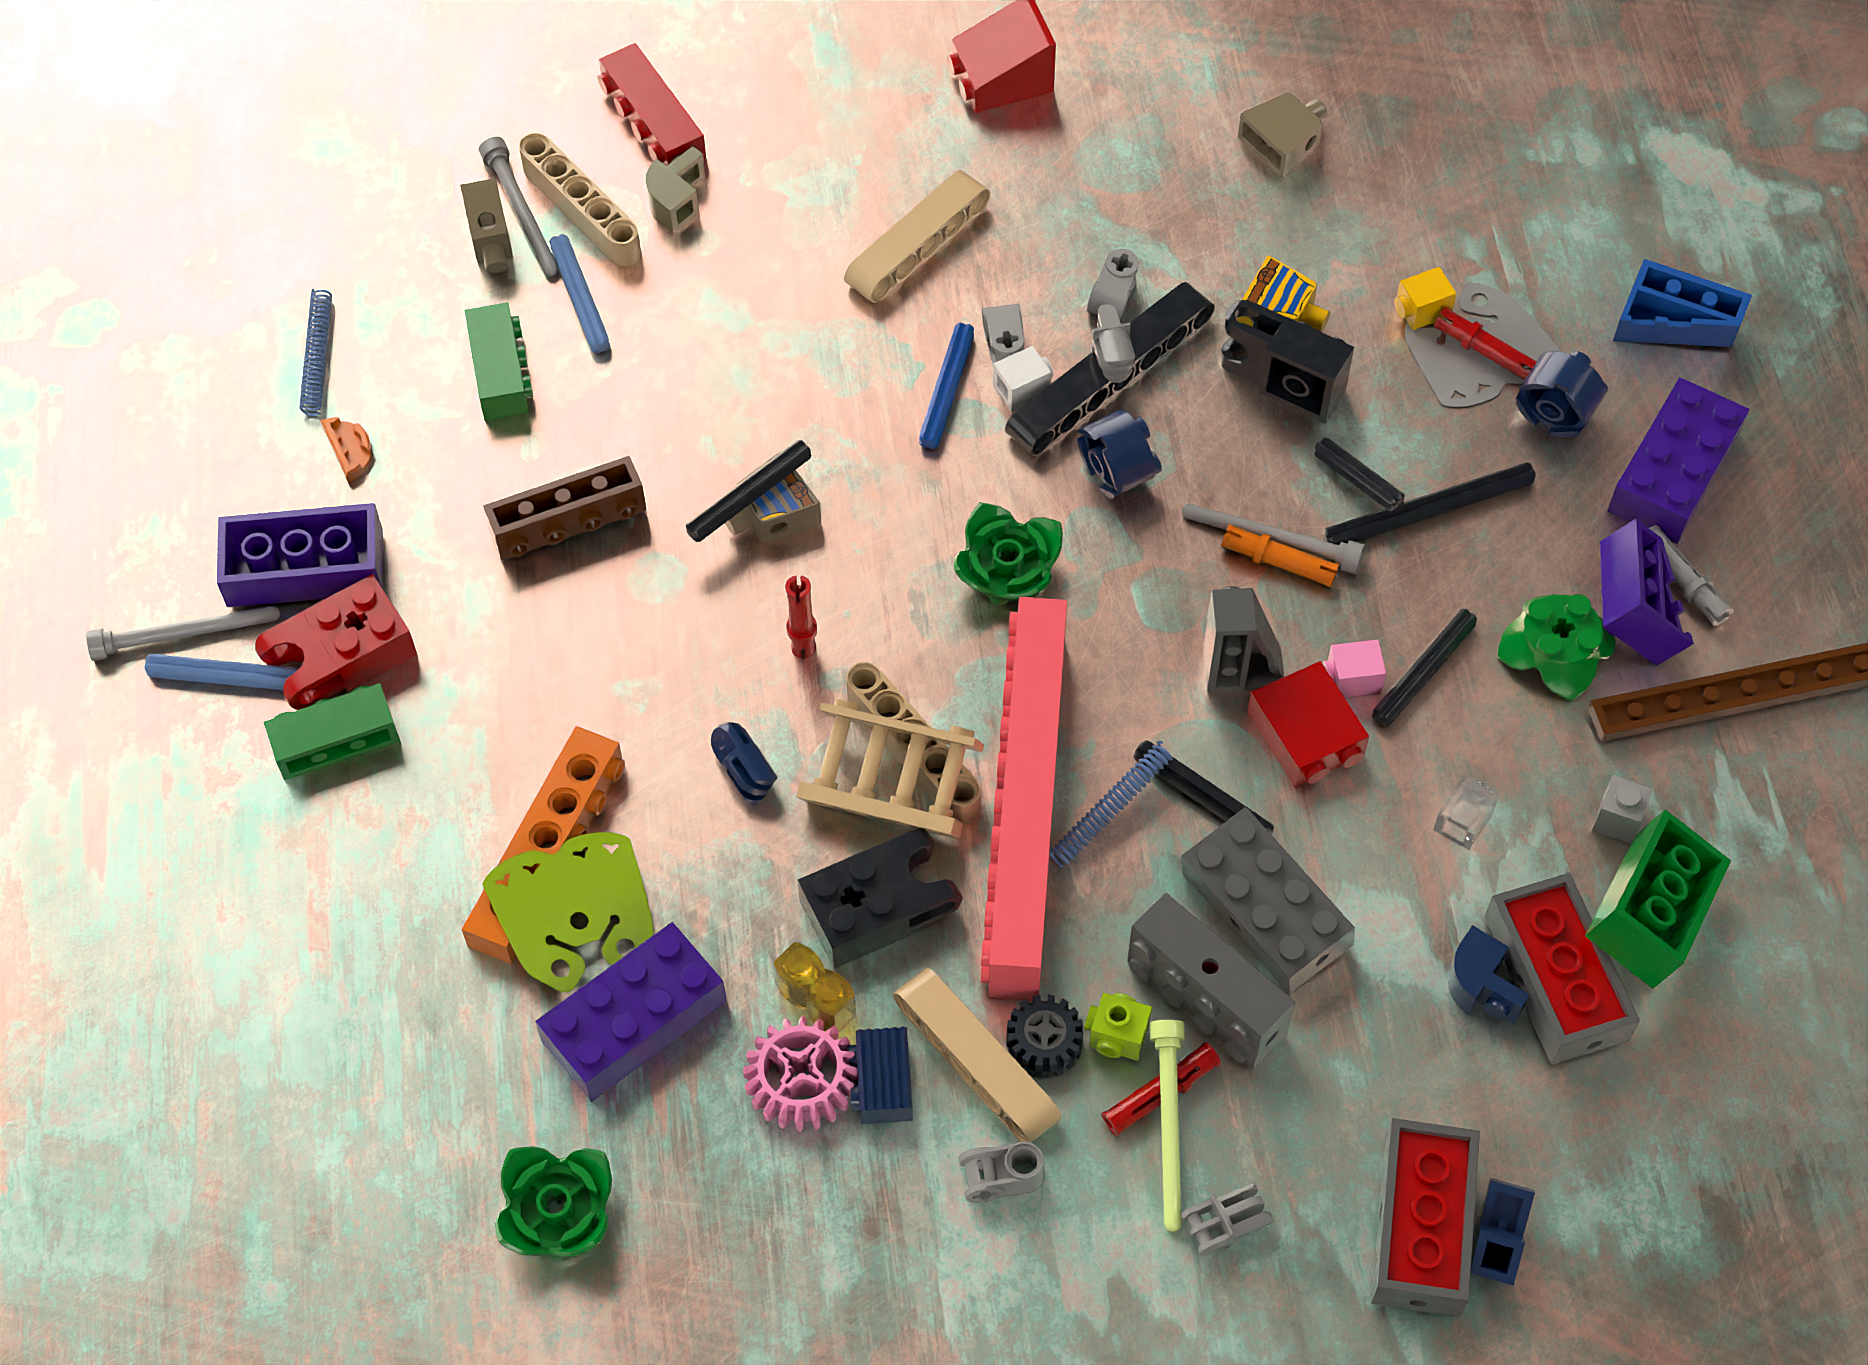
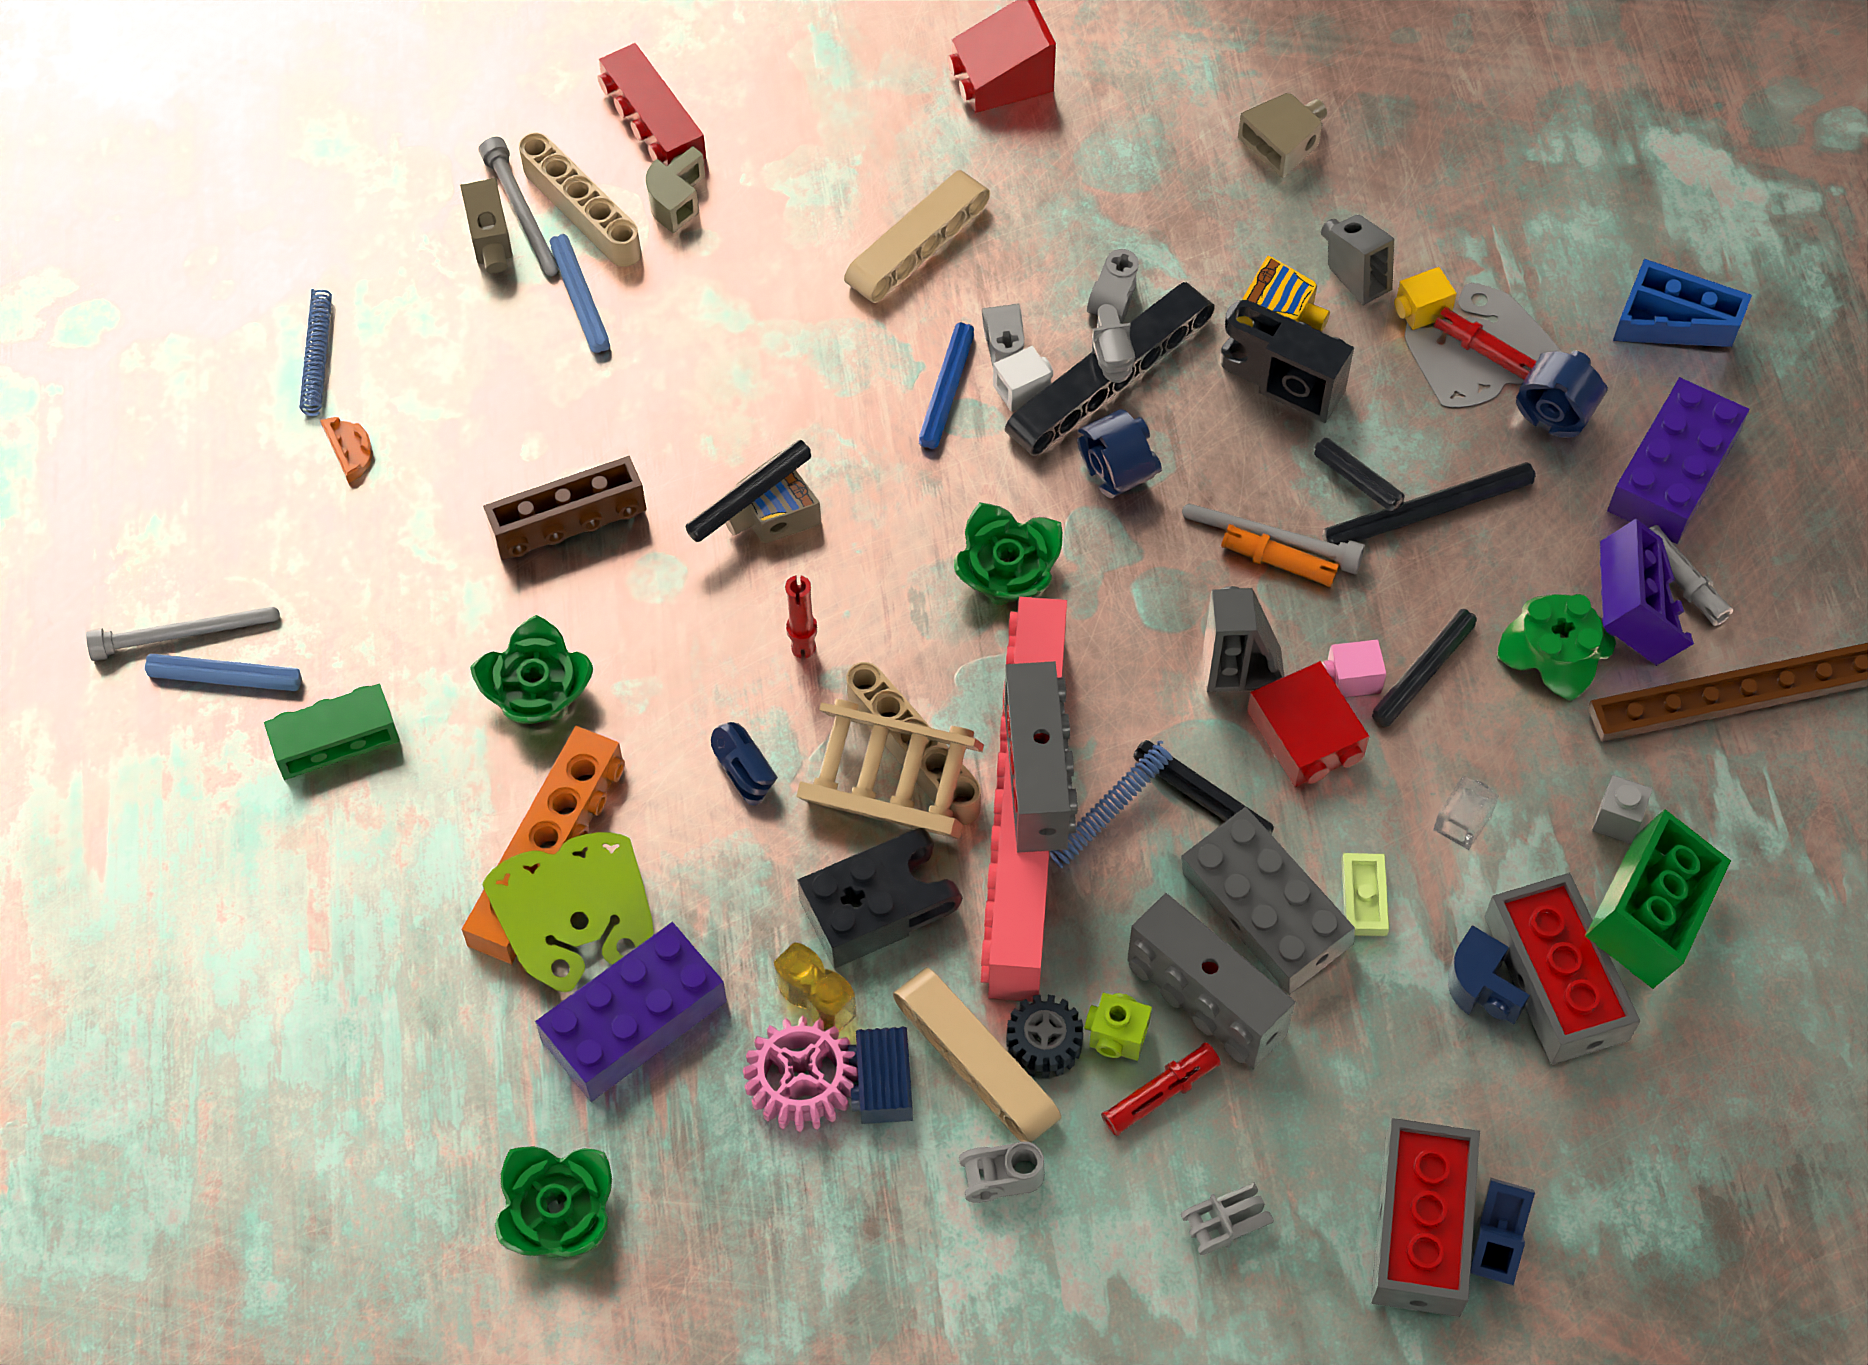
(297, 553): dark purple brick -> none
(338, 642): brick -> none
(498, 361): brick -> none
(533, 651): none -> green brick
(1039, 757): none -> dark grey brick
(1168, 1039): yellowish green piece -> none
(1360, 256): none -> dark grey torso
(1365, 893): none -> yellowish green plate

